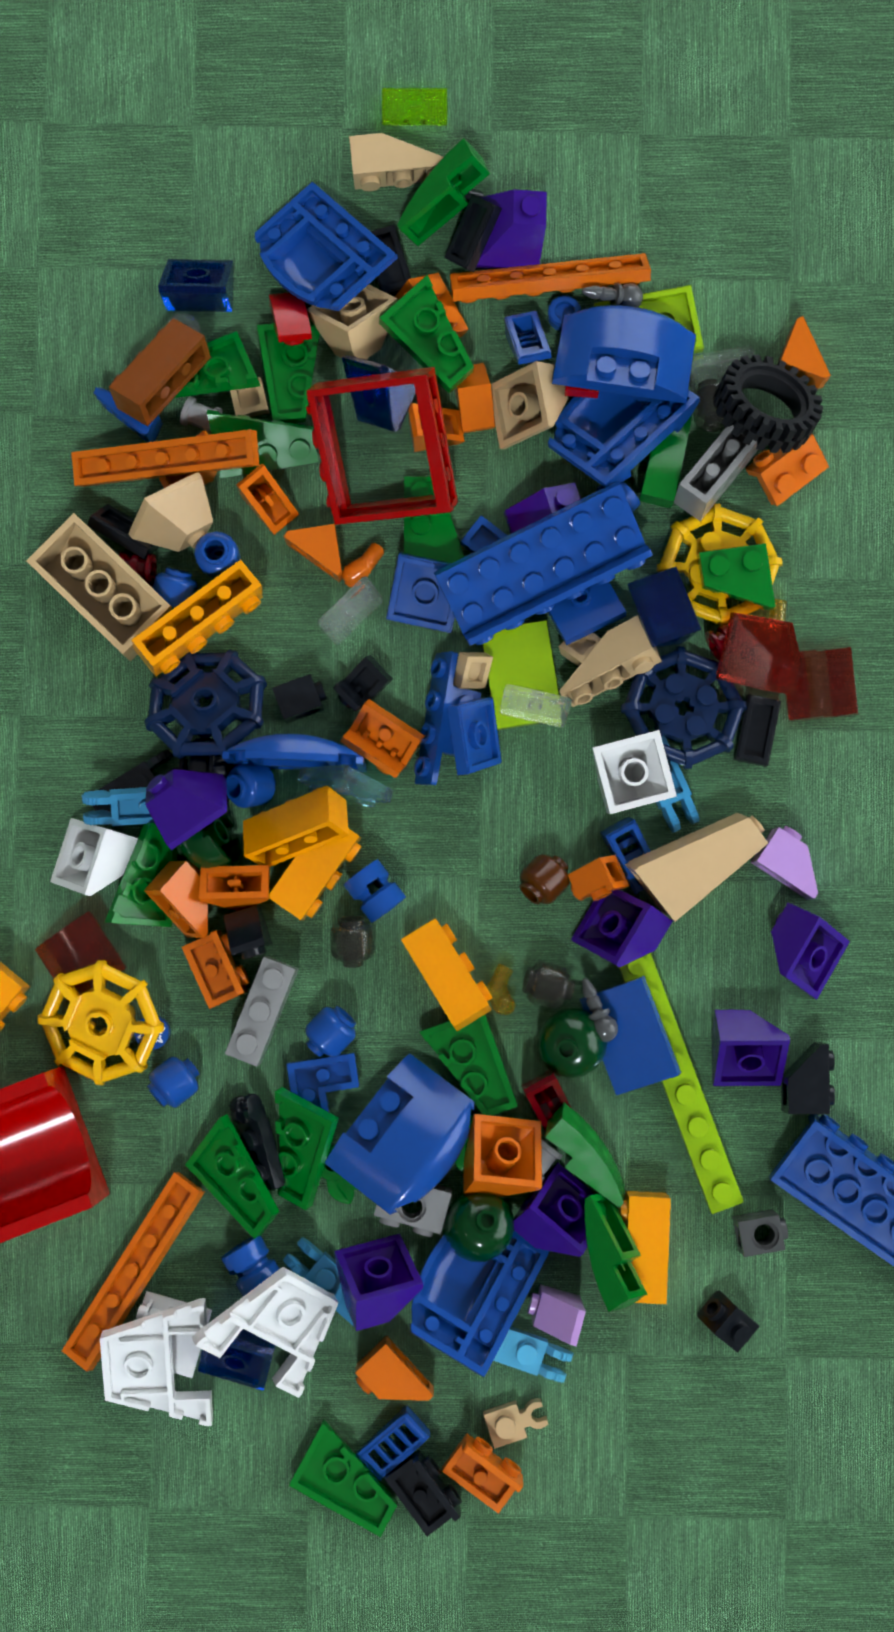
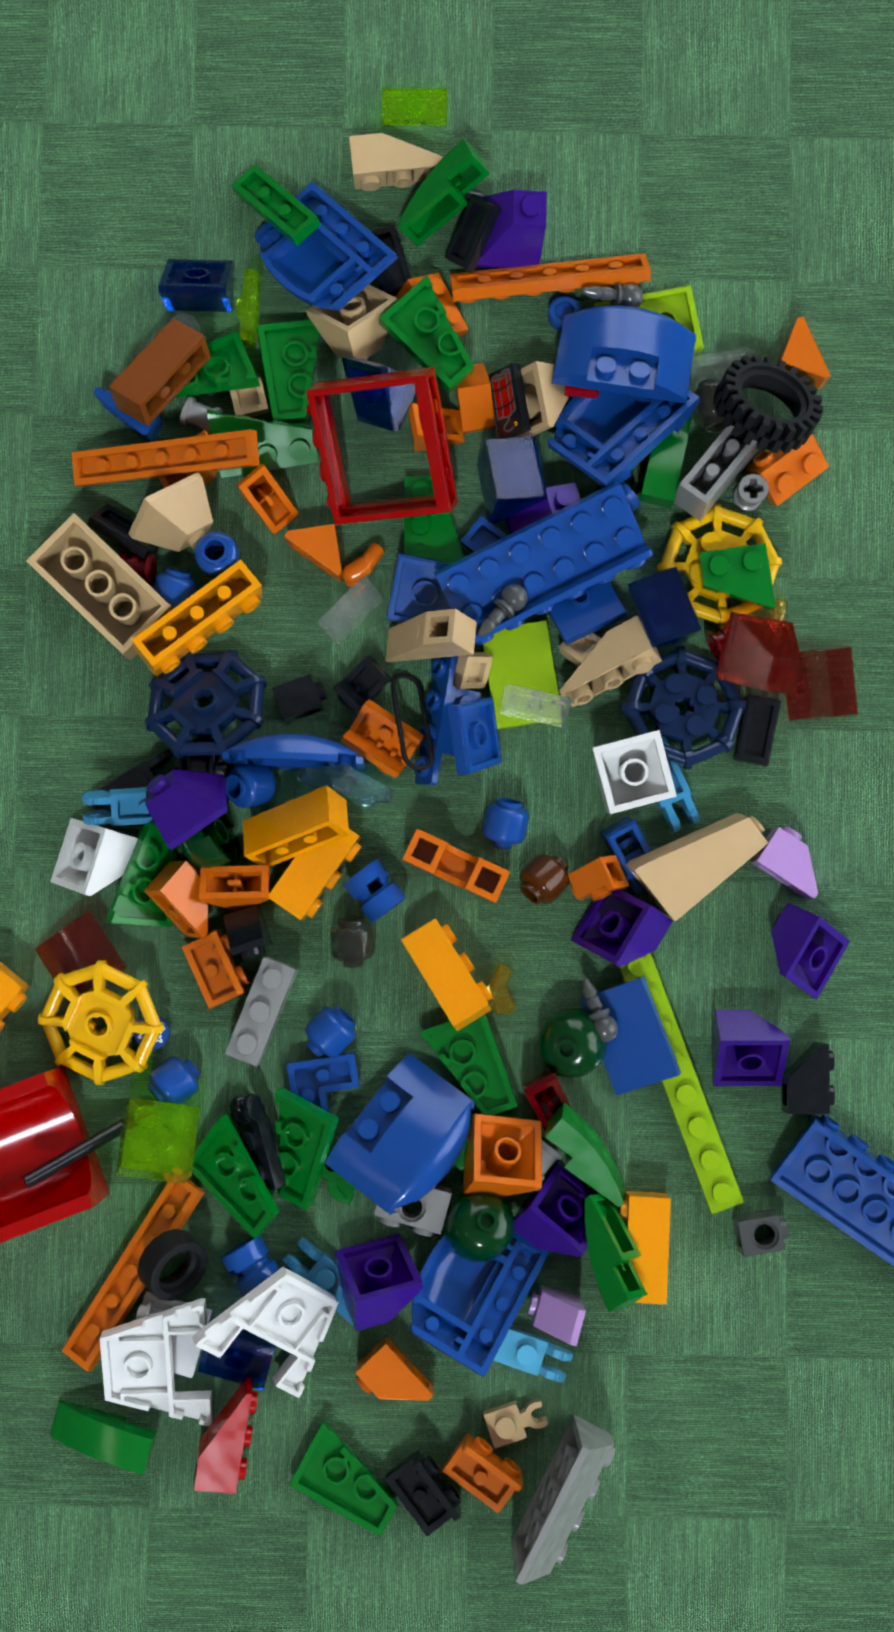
(72, 1154): none -> black bar
(103, 1436): none -> green slope
(157, 1141): none -> clear neon green brick
(159, 1252): none -> black tyre
(221, 1446): none -> slope
(248, 307): none -> clear neon green plate
(276, 205): none -> green plate
(290, 318): red slope -> none
(399, 724): none -> black piece
(413, 1423): blue slope -> none
(432, 636): none -> tan slope
(456, 866): none -> orange arch
(505, 822): none -> blue head
(509, 401): none -> tile
(510, 476): none -> clear blue slope
(512, 599): none -> dark grey bar
(526, 337): blue slope -> none
(548, 984): clear smoke head -> none
(559, 1499): none -> light grey slope
(727, 1321): black bracket -> none
(757, 486): none -> light grey bush

